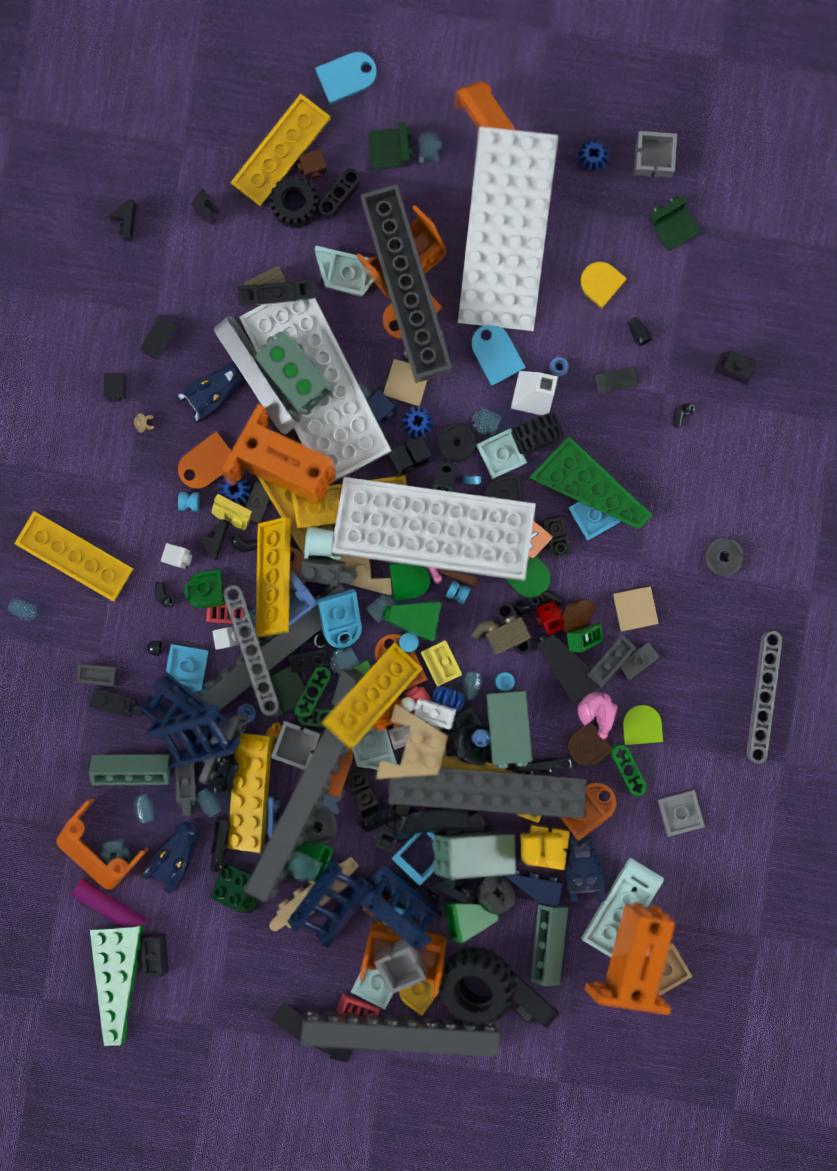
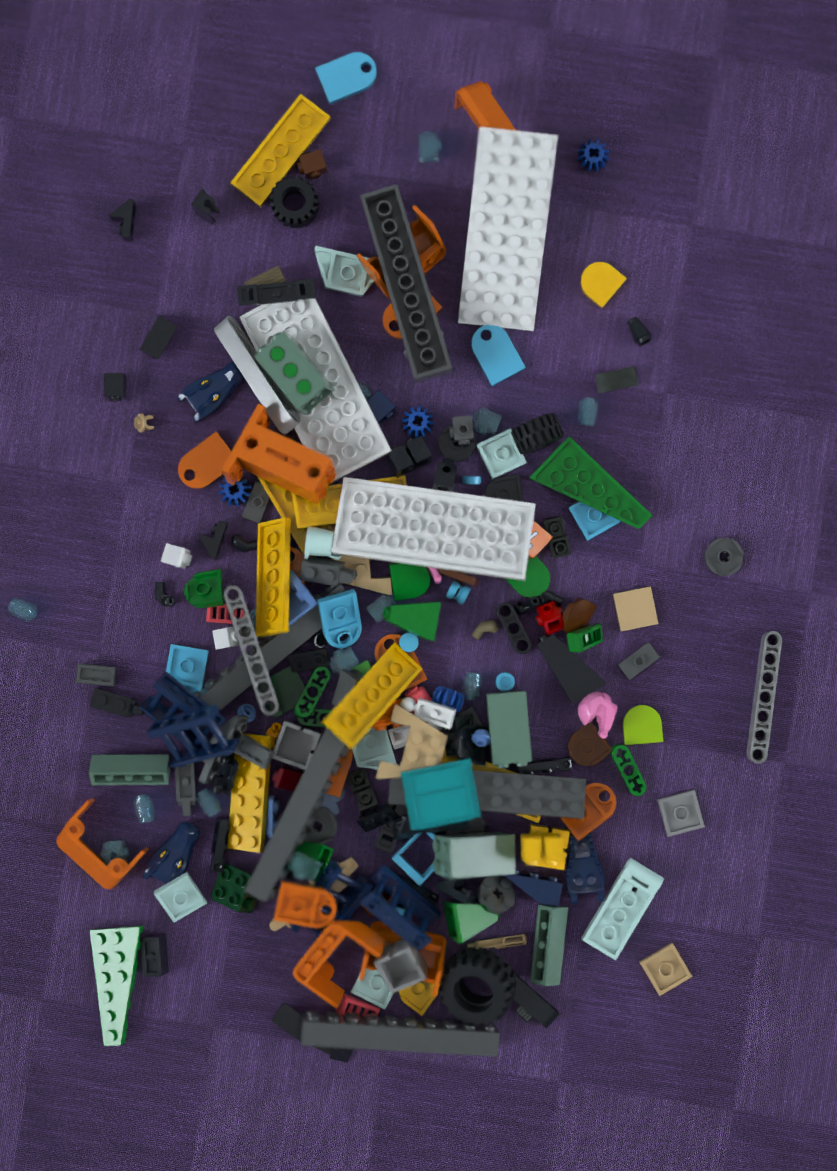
(74, 556): yellow plate -> none
(107, 905): magenta brick -> none
(154, 648): black hinge -> none
(180, 897): none -> light aqua tile
(188, 501): medium azure wheel -> none
(231, 512): light yellow plate -> none
(254, 751): none -> dark grey plate
(287, 778): none -> dark red slope
(302, 905): none -> orange tile
(316, 971): none -> orange windscreen
(340, 185): black beam -> none
(390, 147): dark green bracket -> none
(402, 385): tan tile -> none
(440, 794): none -> teal piece
(441, 663): light yellow plate -> none
(462, 429): none -> dark grey brick
(500, 942): none -> tan piece
(507, 635): dark tan brick -> none
(534, 392): white slope -> none
(559, 360): medium blue plate -> none
(588, 412): none -> clear light blue brick
(611, 661): dark grey plate -> none
(637, 961): orange brick -> none
(655, 154): light grey piece -> none
(673, 222): dark green bracket -> none
(682, 411): black arm -> none
(735, 366): black torso -> none

